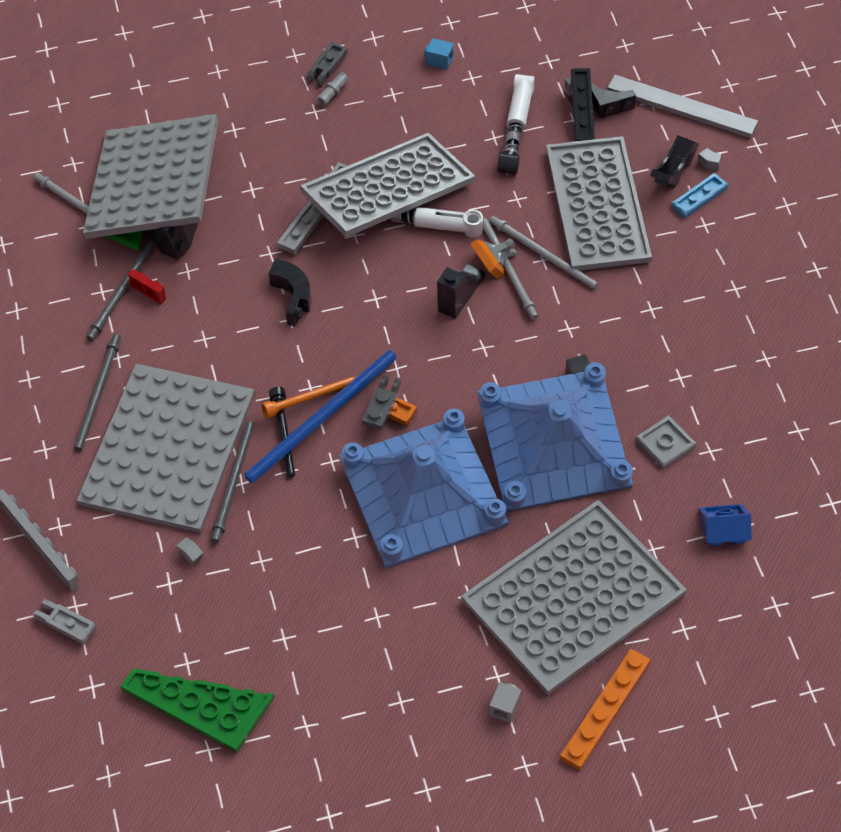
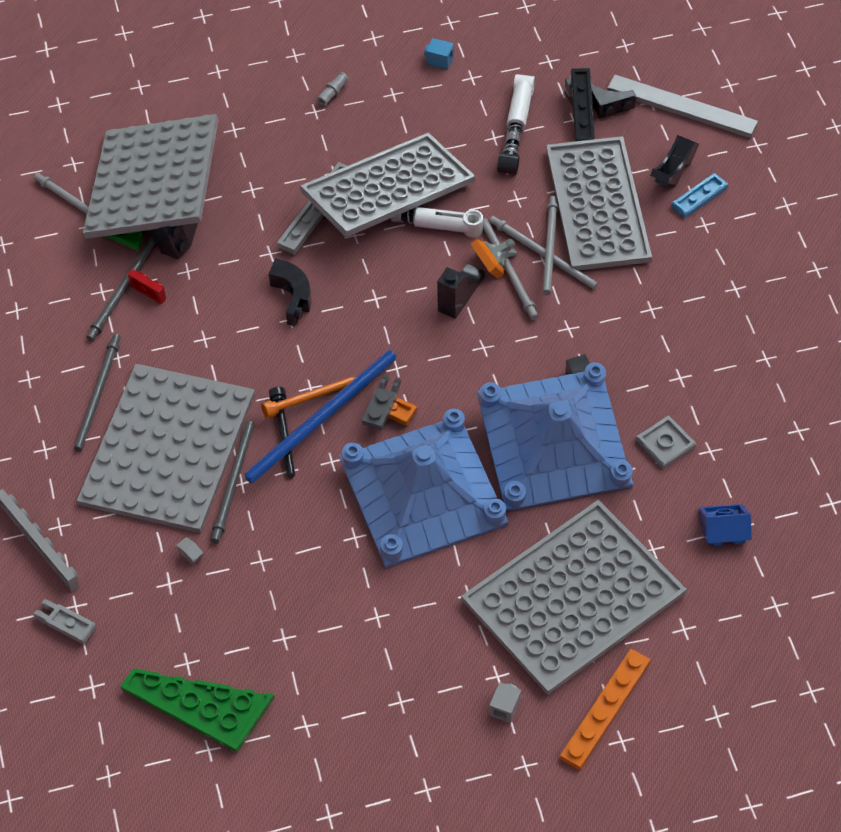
(327, 63): dark grey hinge -> none
(552, 208): none -> light grey bar
(709, 159): light grey piece -> none

